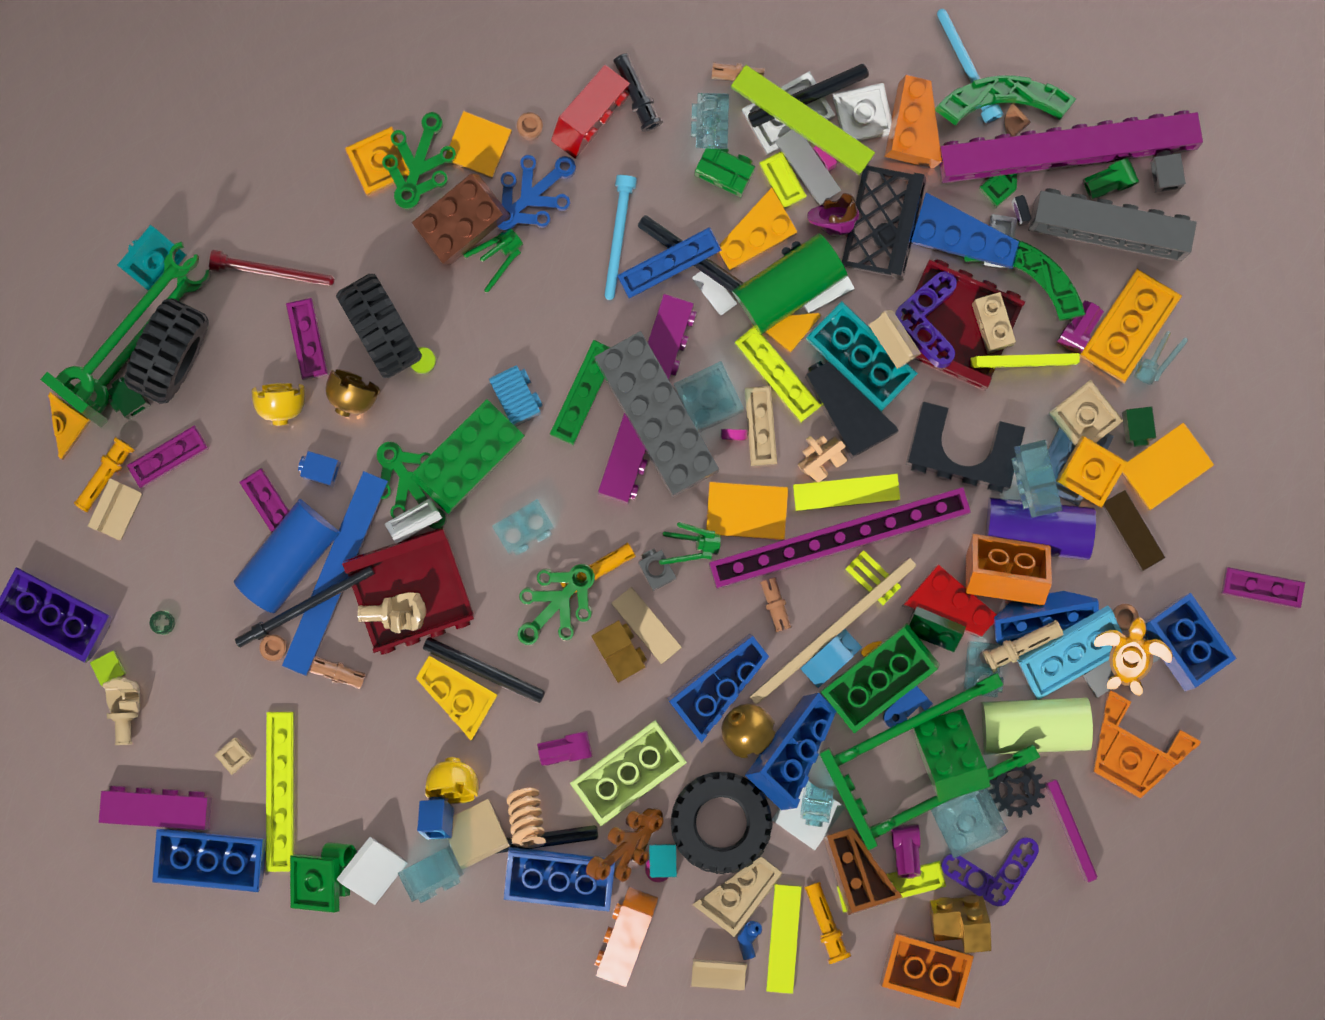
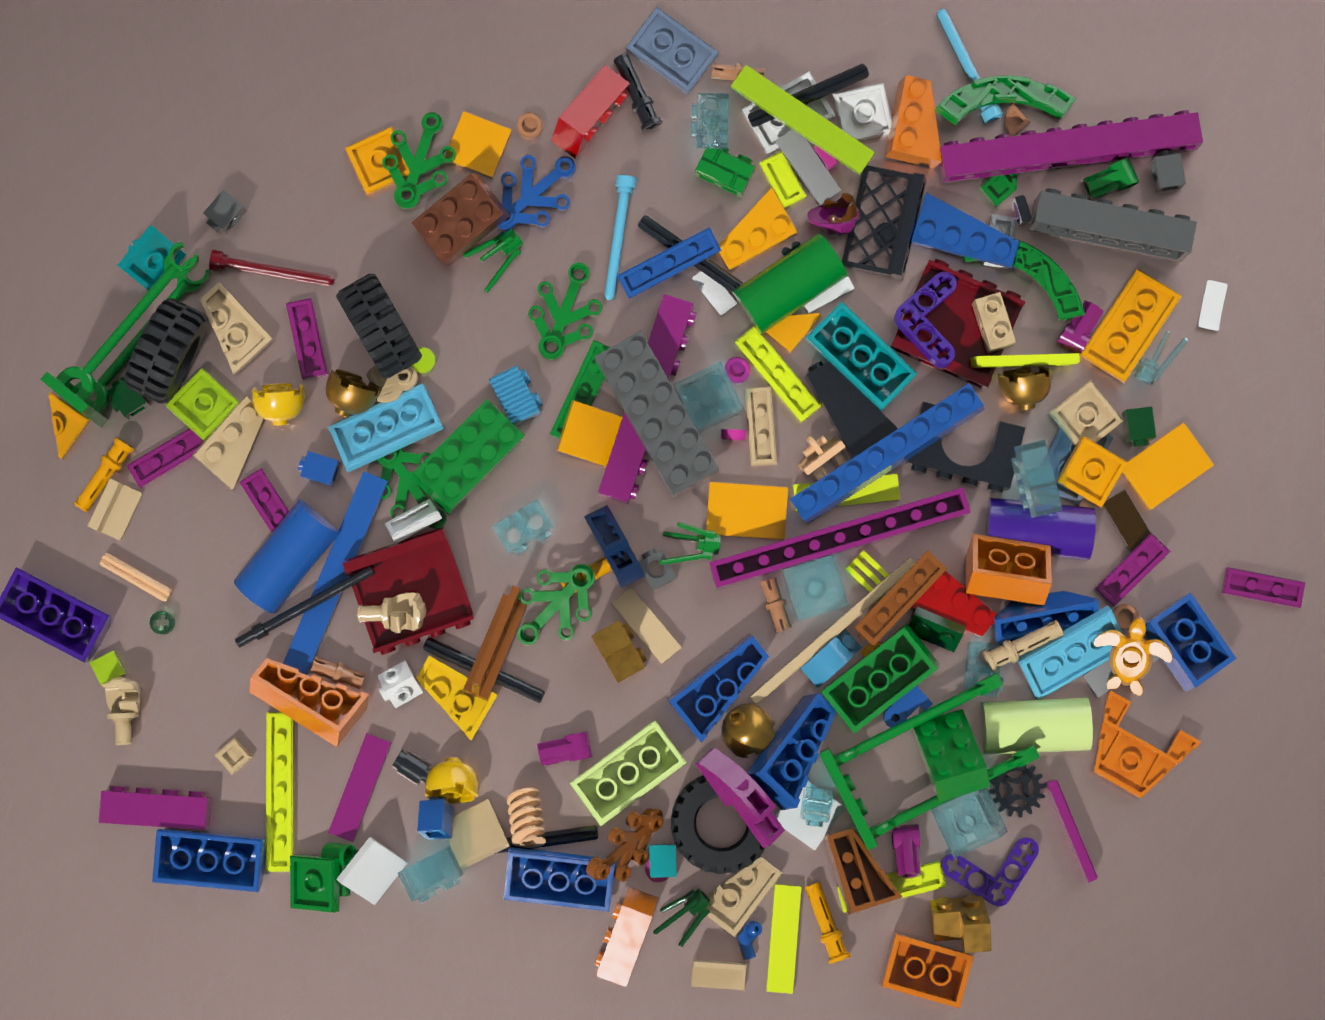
(135, 577): none -> light nougat axle
(202, 404): none -> lime tile
(224, 212): none -> dark grey brick
(230, 442): none -> tan wing
(235, 328): none -> tan wing
(273, 647): nougat tile -> none
(309, 700): none -> orange wedge
(359, 787): none -> magenta tile
(385, 428): none -> medium azure tile
(392, 387): none -> tan plate
(399, 684): none -> white brick
(412, 766): none -> black brick
(495, 645): none -> dark orange fence
(563, 315): none -> green plant
(589, 433): none -> light orange tile
(614, 546): none -> dark blue slope
(672, 50): none -> sand blue tile
(695, 903): none -> dark green plant
(737, 370): none -> dark pink tile
(741, 791): none -> magenta slope
(815, 588): none -> clear light blue brick
(888, 453): none -> blue brick
(894, 338): tan panel -> none
(900, 598): none -> dark orange fence
(1025, 386): none -> pearl gold cylinder
(1132, 569): none -> magenta tile
(1212, 305): none -> white sticker

